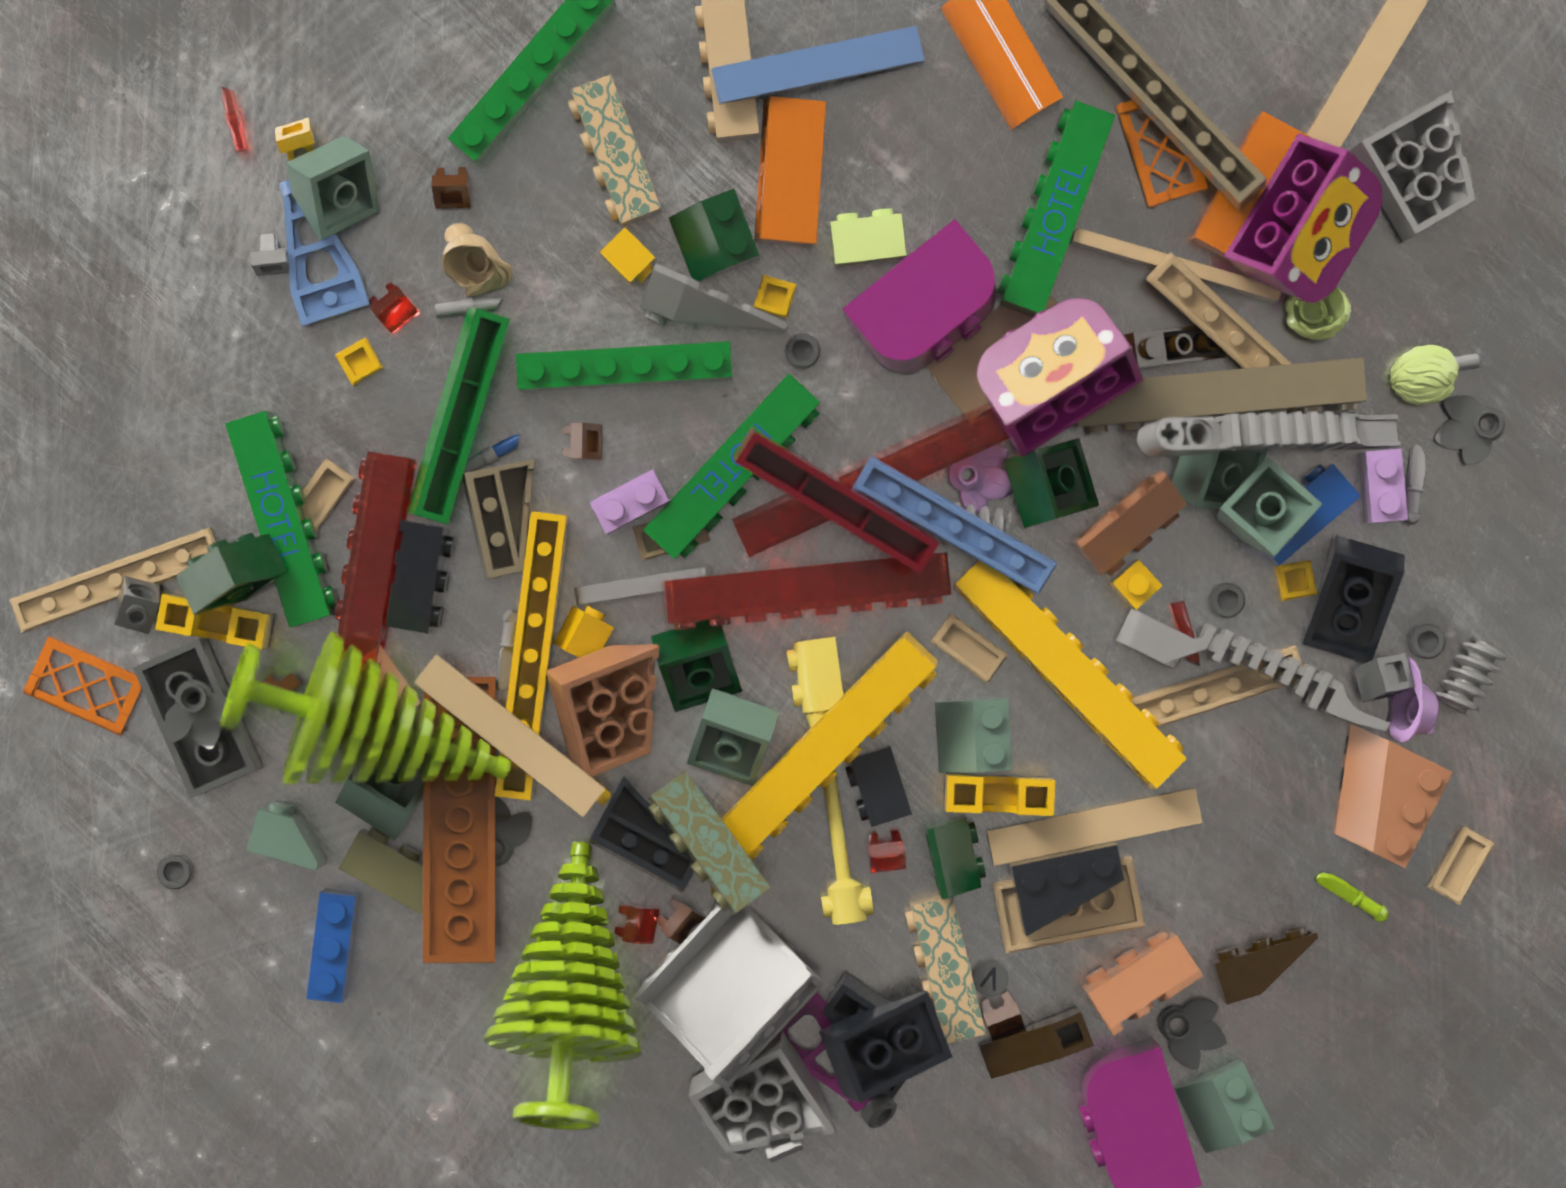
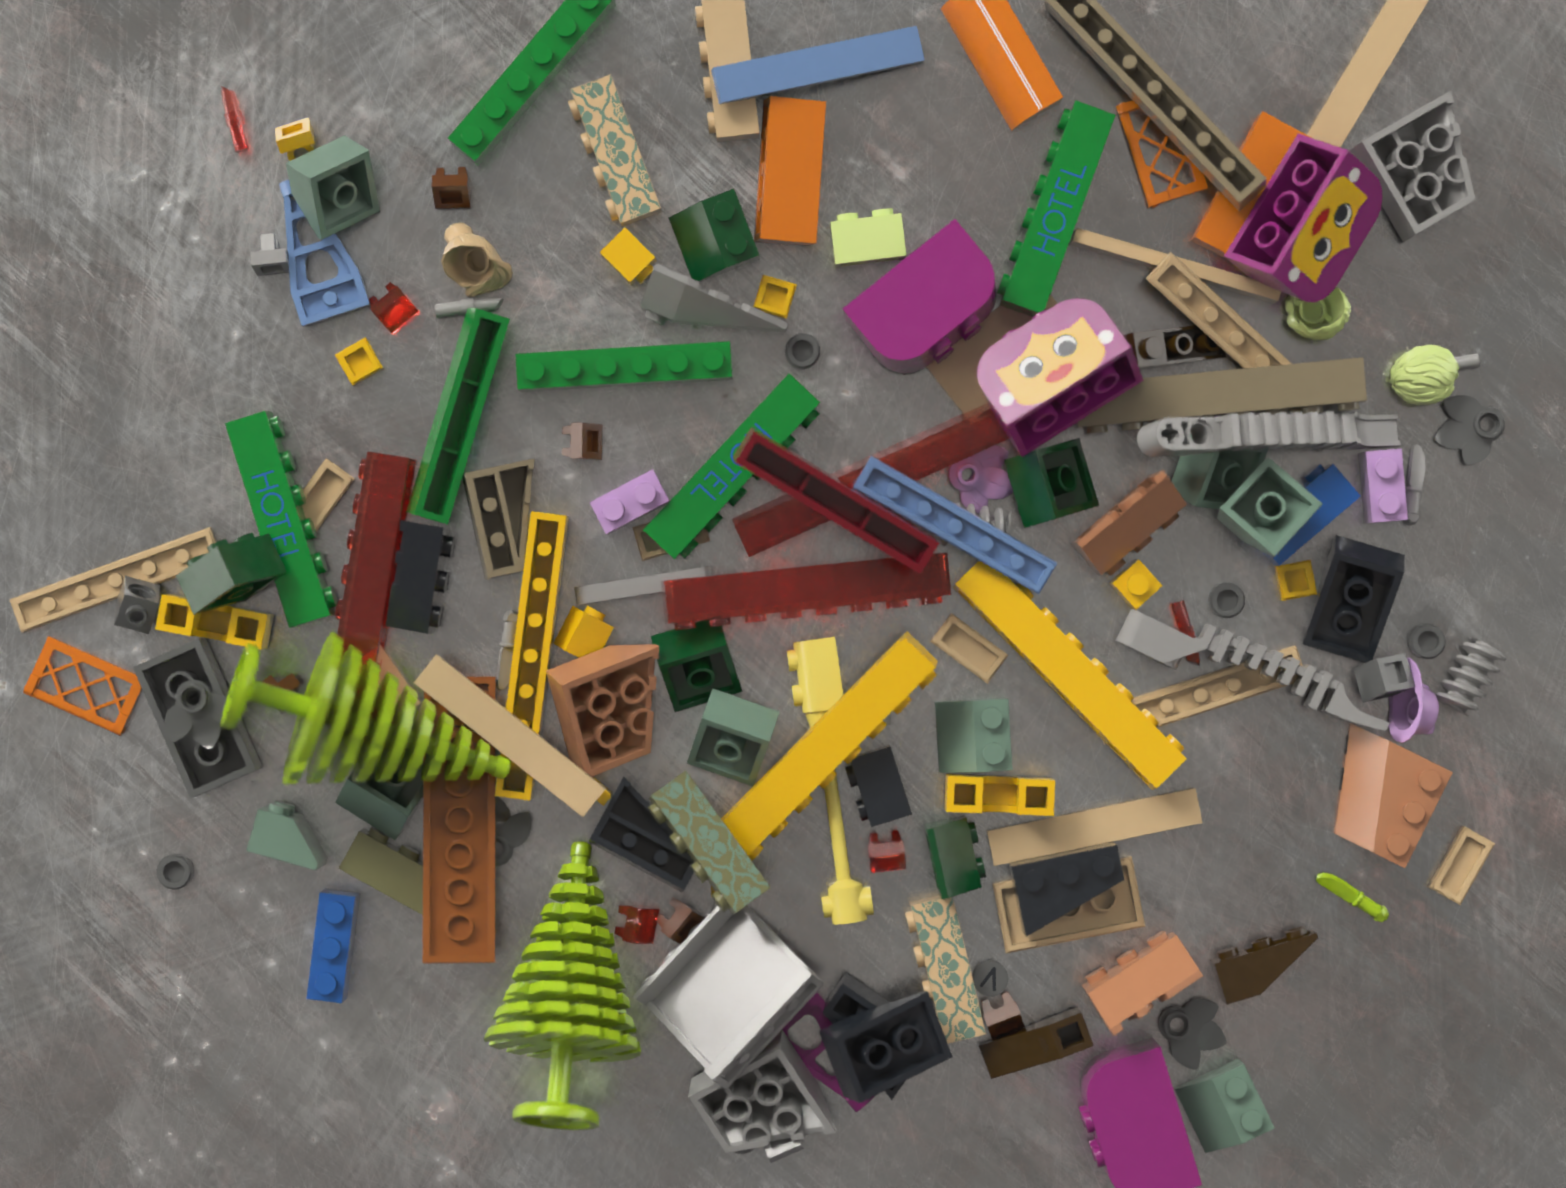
(492, 453): piece -> none
(879, 1111): dark grey tile -> none

